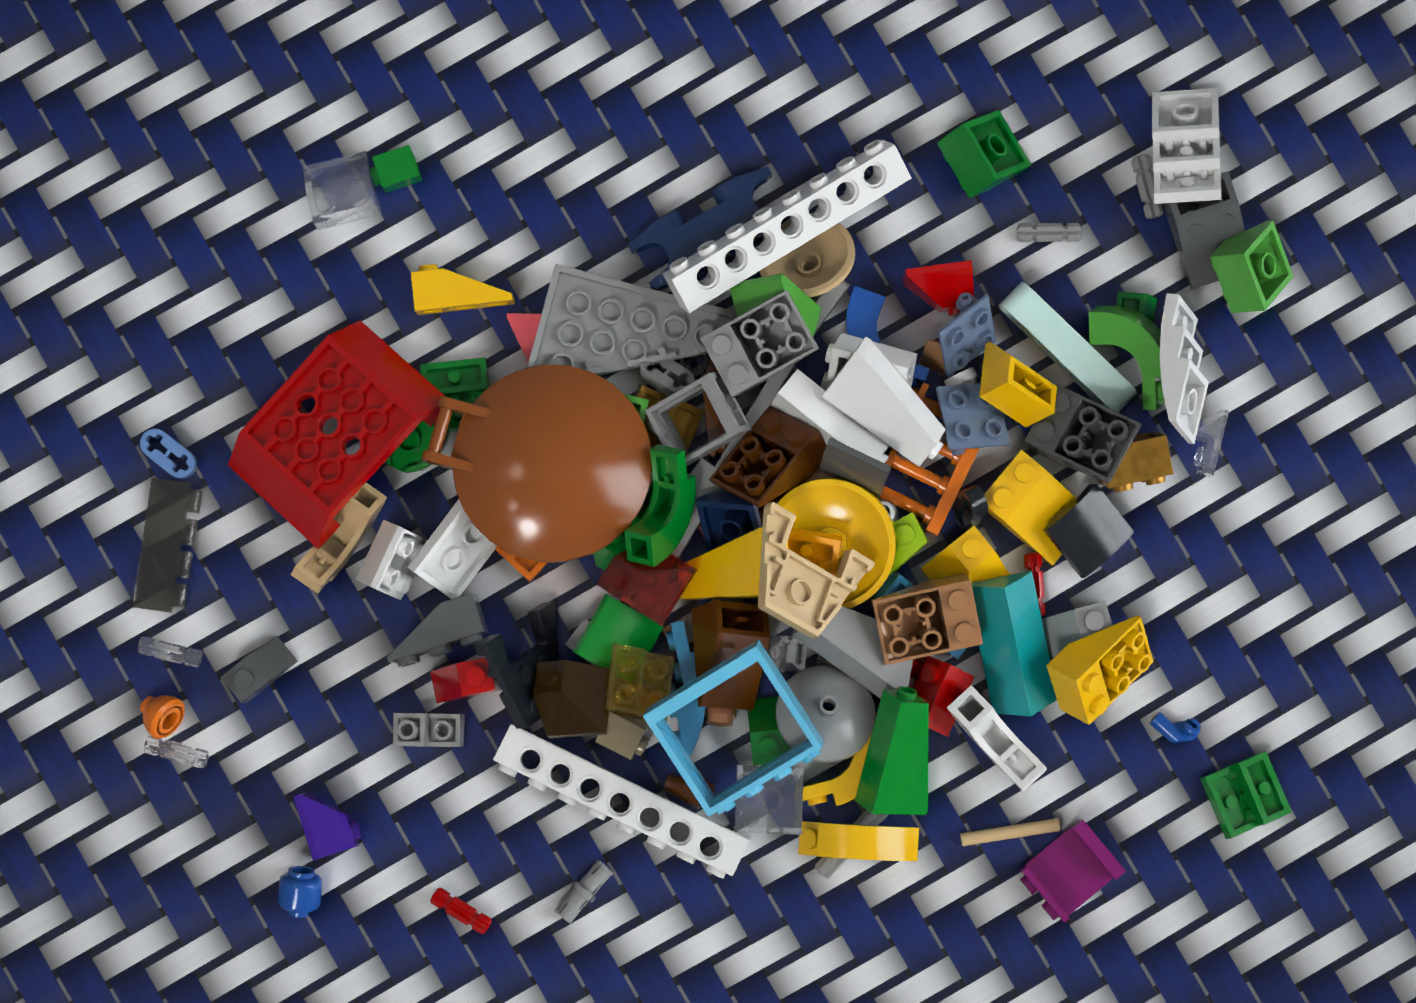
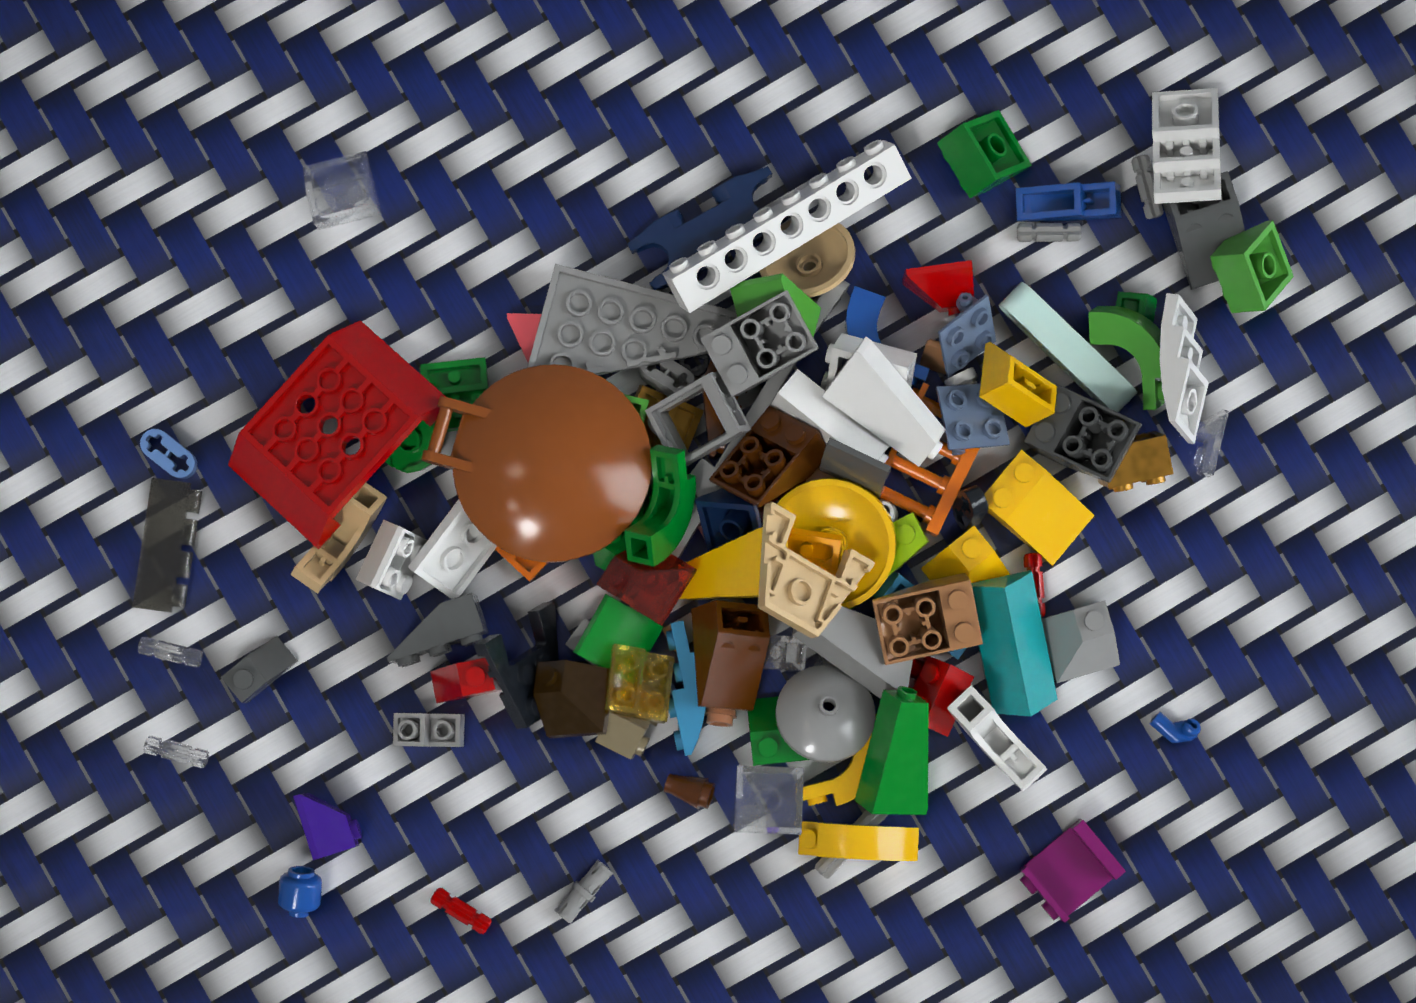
(162, 715): orange brick -> none
(395, 169): green brick -> none
(447, 291): yellow slope -> none
(519, 741): white brick -> none
(751, 783): medium azure window -> none
(1010, 832): tan bar -> none
(1069, 202): none -> blue slope
(1088, 530): black slope -> none
(1099, 668): yellow slope -> none
(1245, 795): green slope -> none

